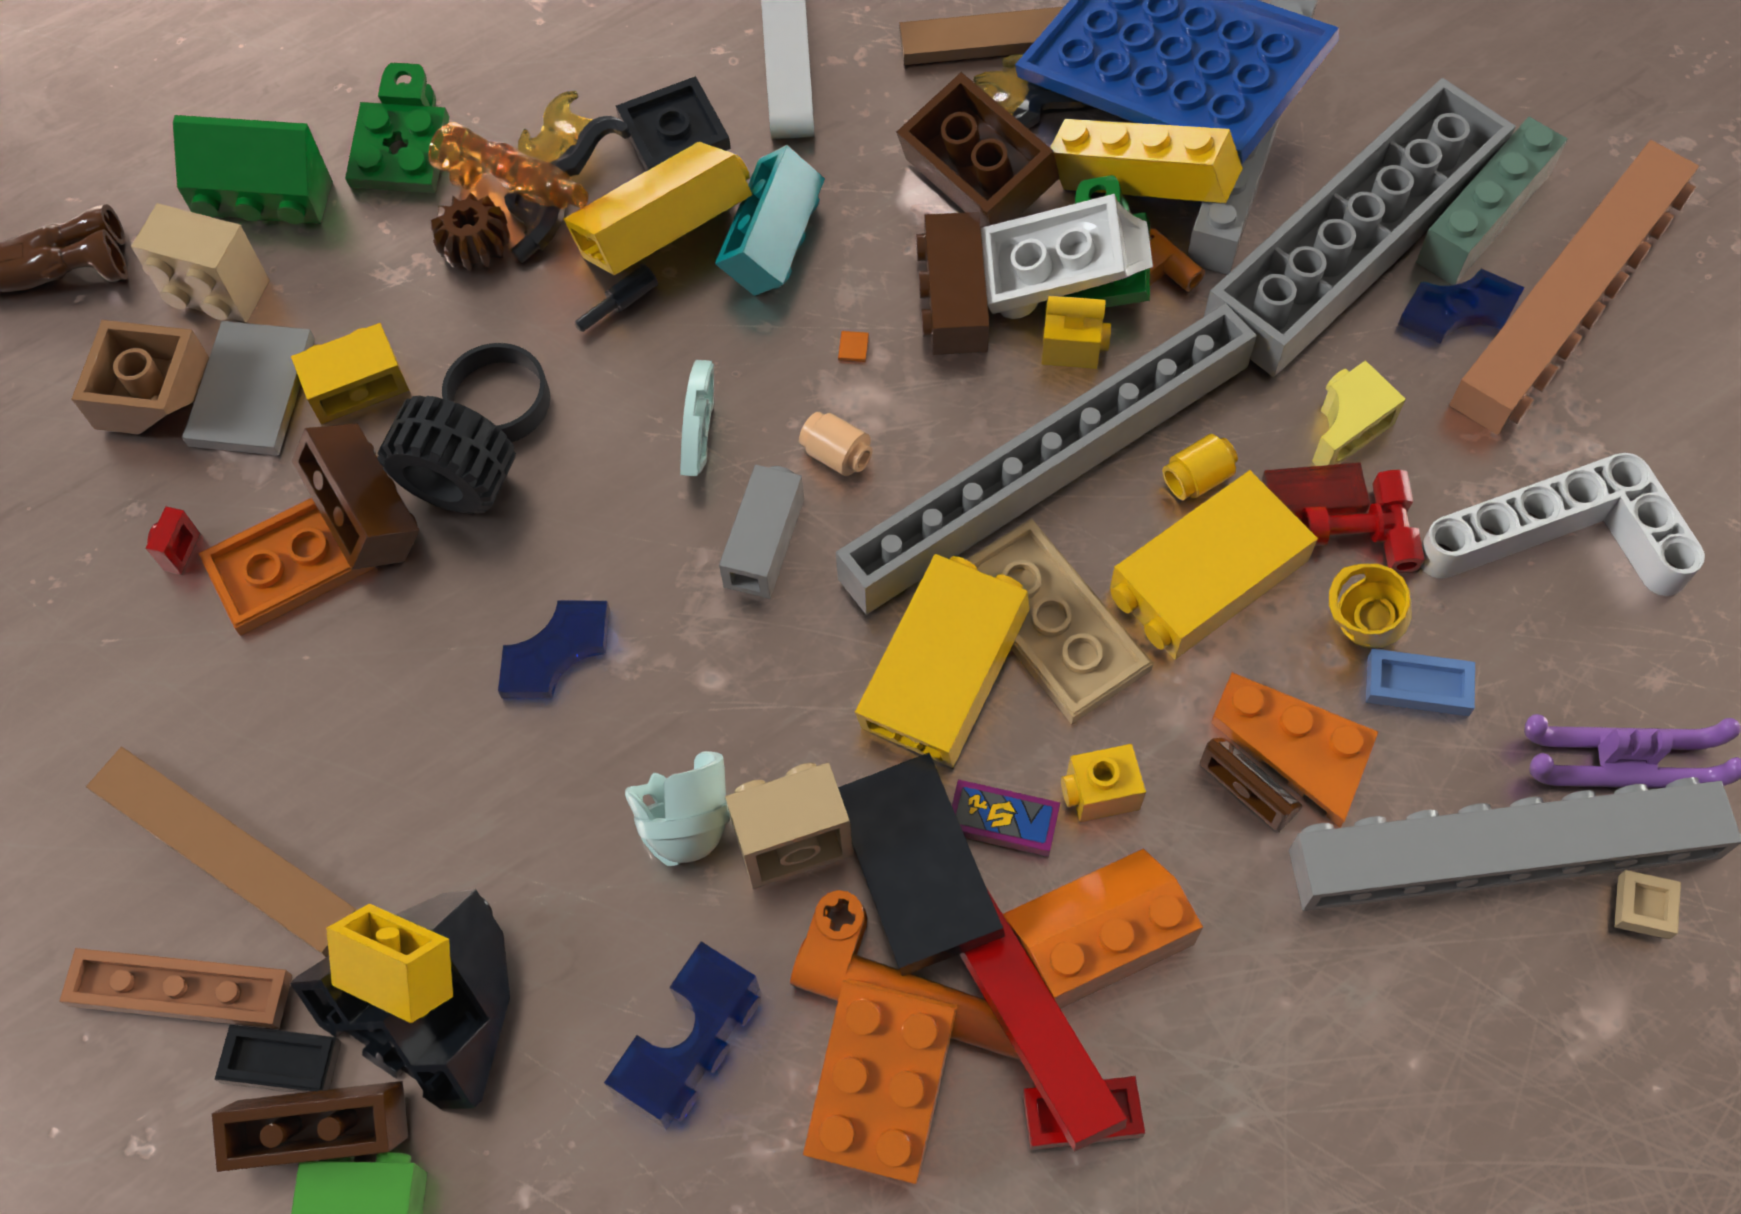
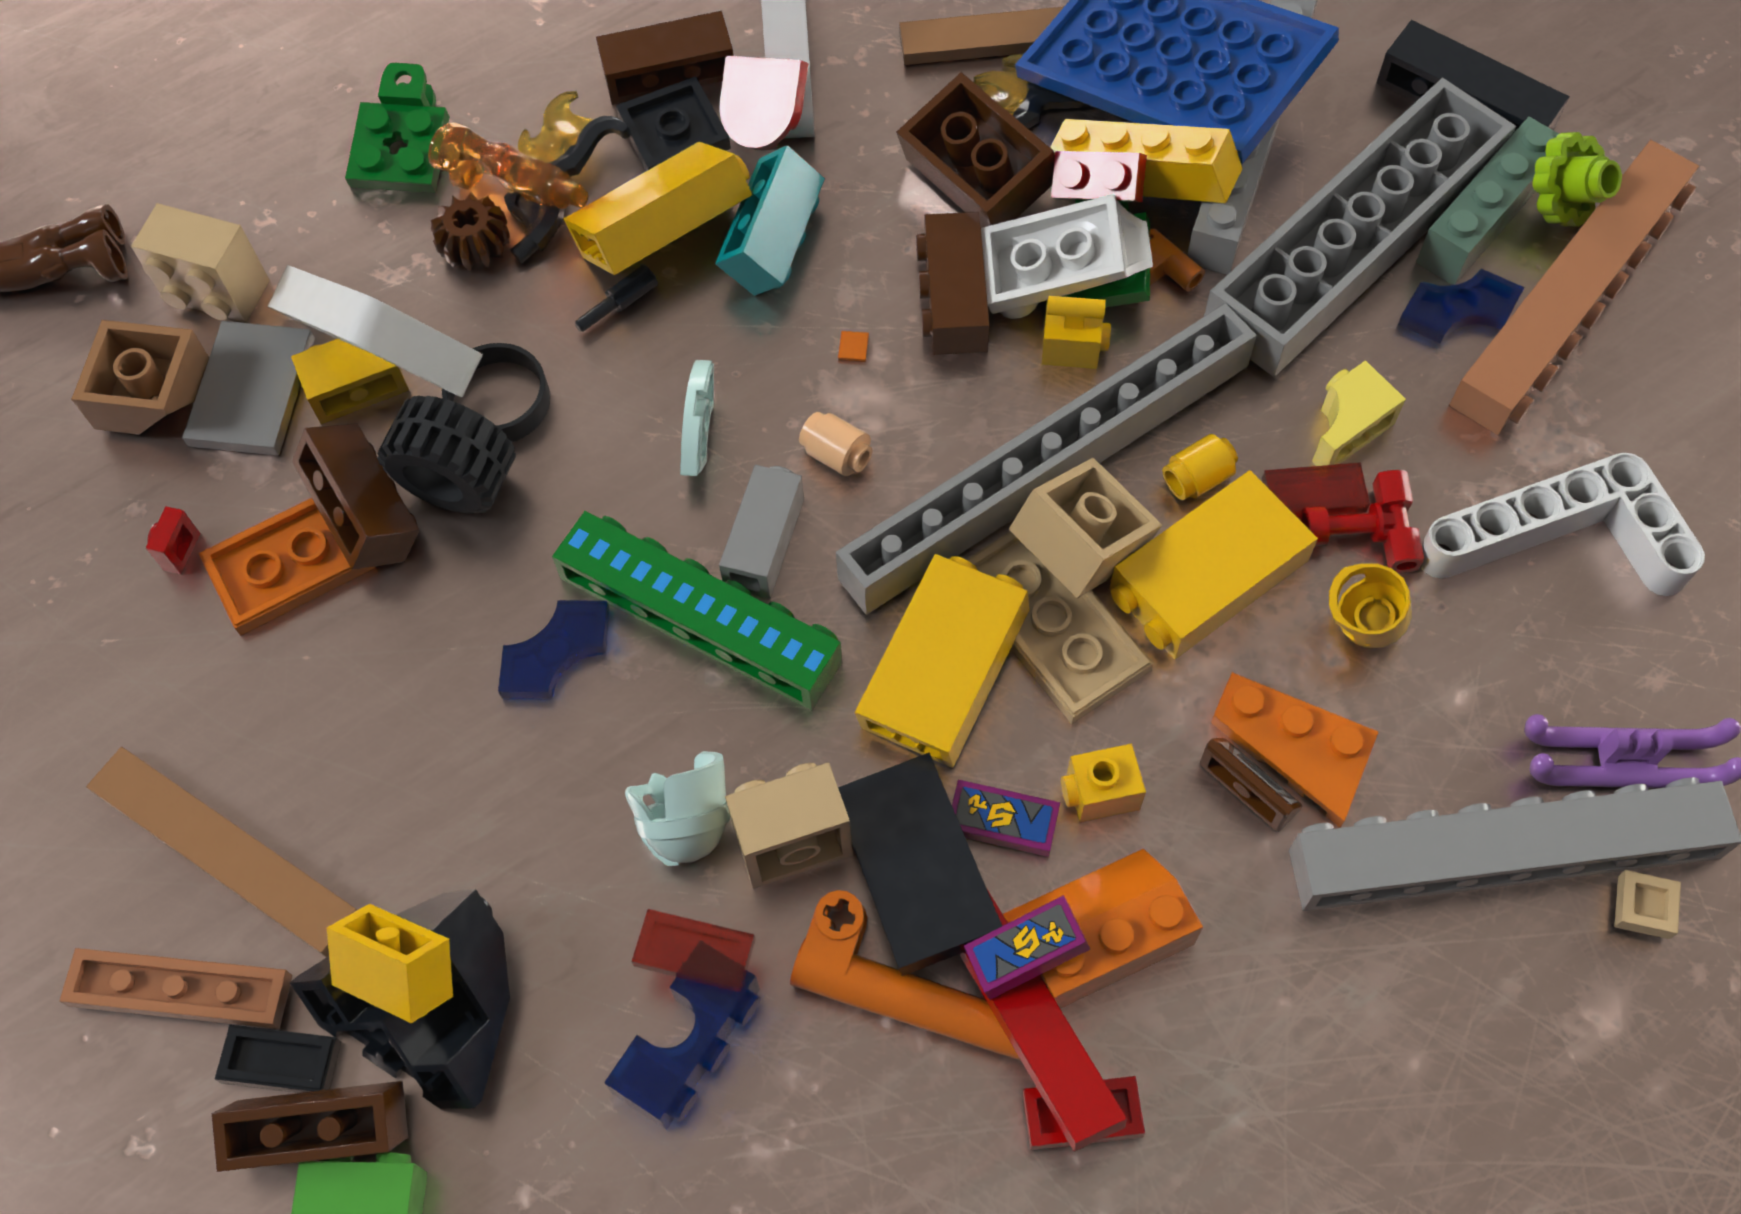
(250, 169): green slope -> none
(376, 329): none -> white beam
(663, 55): none -> reddish brown brick
(693, 950): none -> clear red tile
(699, 609): none -> green brick
(761, 99): none -> tile
(880, 1080): orange brick -> none
(1026, 947): none -> tile
(1083, 526): none -> tan brick
(1098, 174): none -> plate
(1420, 682): medium blue tile -> none
(1425, 56): none -> black brick
(1574, 179): none -> lime plant

